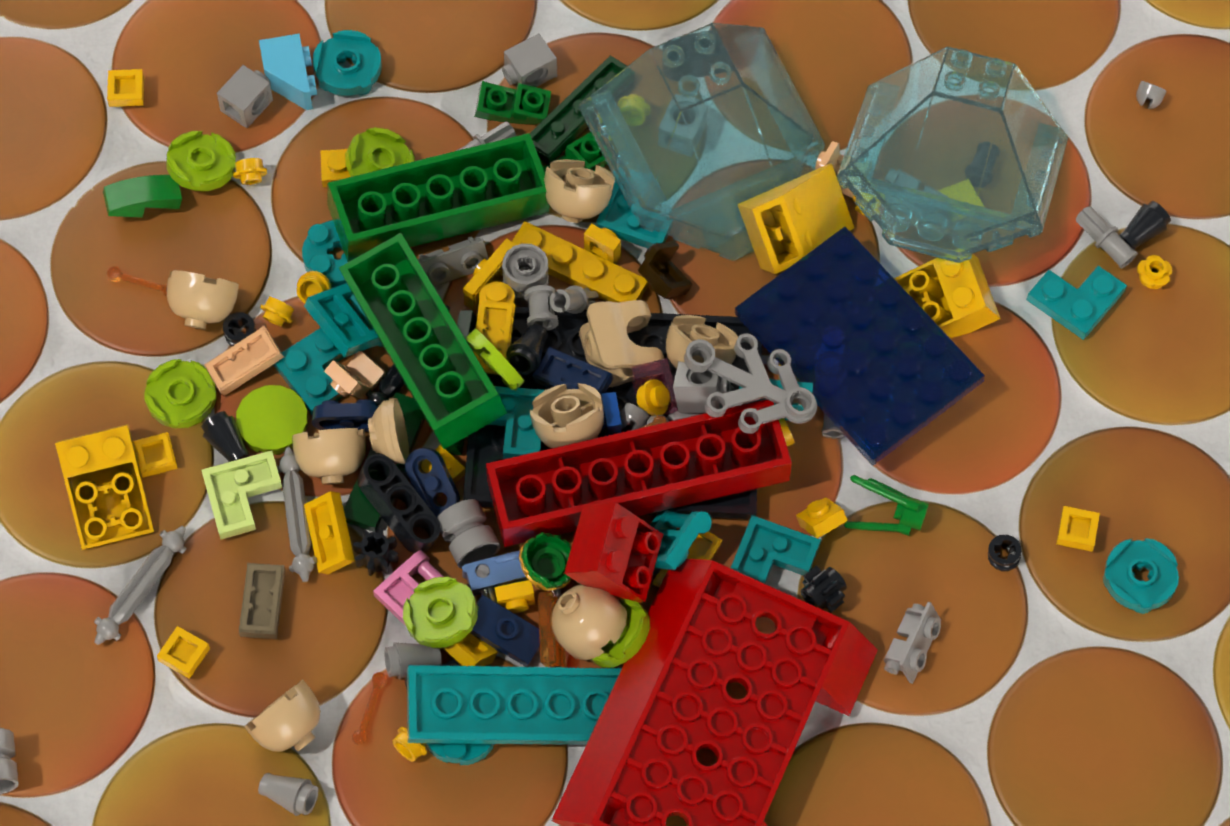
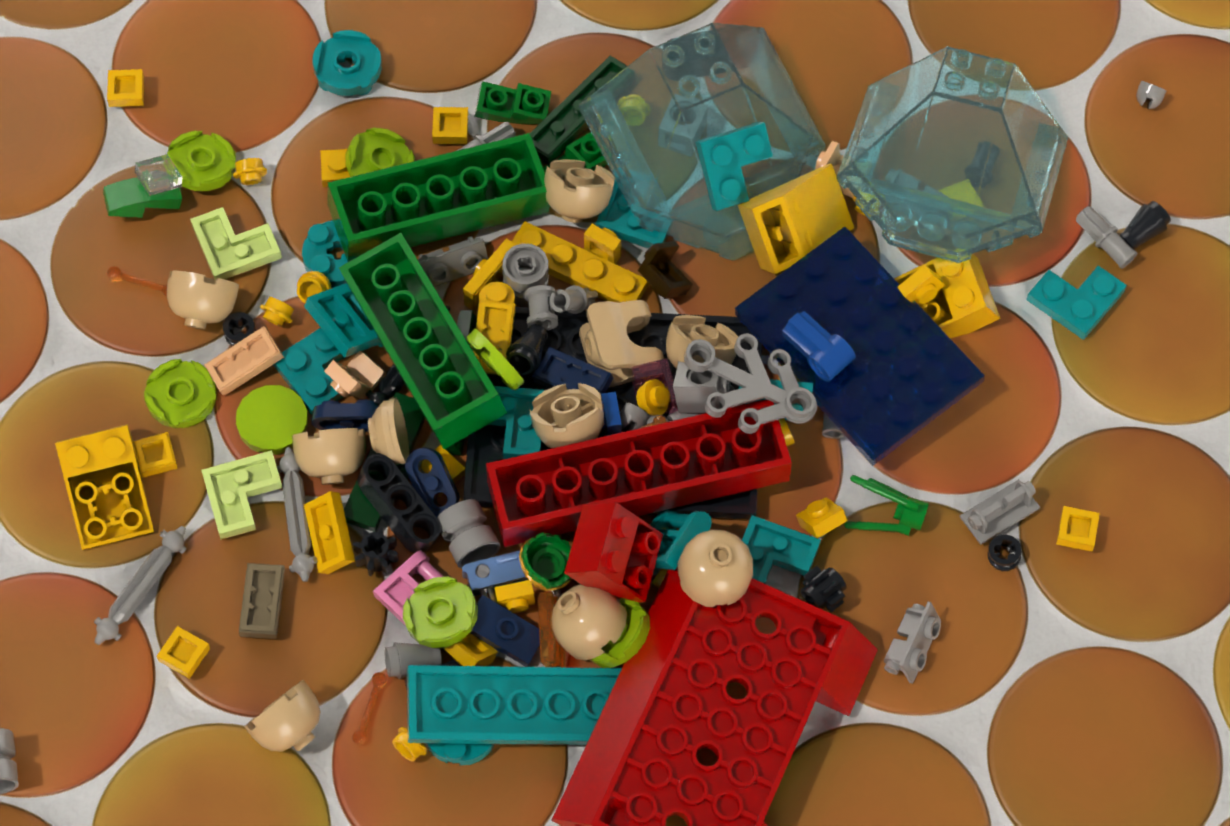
(158, 174): none -> clear plate
(224, 436): black cone -> none
(232, 253): none -> yellowish green plate
(245, 96): light grey brick -> none
(286, 66): medium azure slope -> none
(291, 793): light grey cone -> none
(450, 125): none -> yellow plate
(529, 63): light grey brick -> none
(715, 568): none -> tan cylinder
(723, 158): none -> teal plate
(825, 353): none -> blue piece
(921, 286): none -> yellow plate
(1001, 511): none -> light grey hinge
(1136, 594): teal plate -> none
(1151, 279): yellow plate -> none

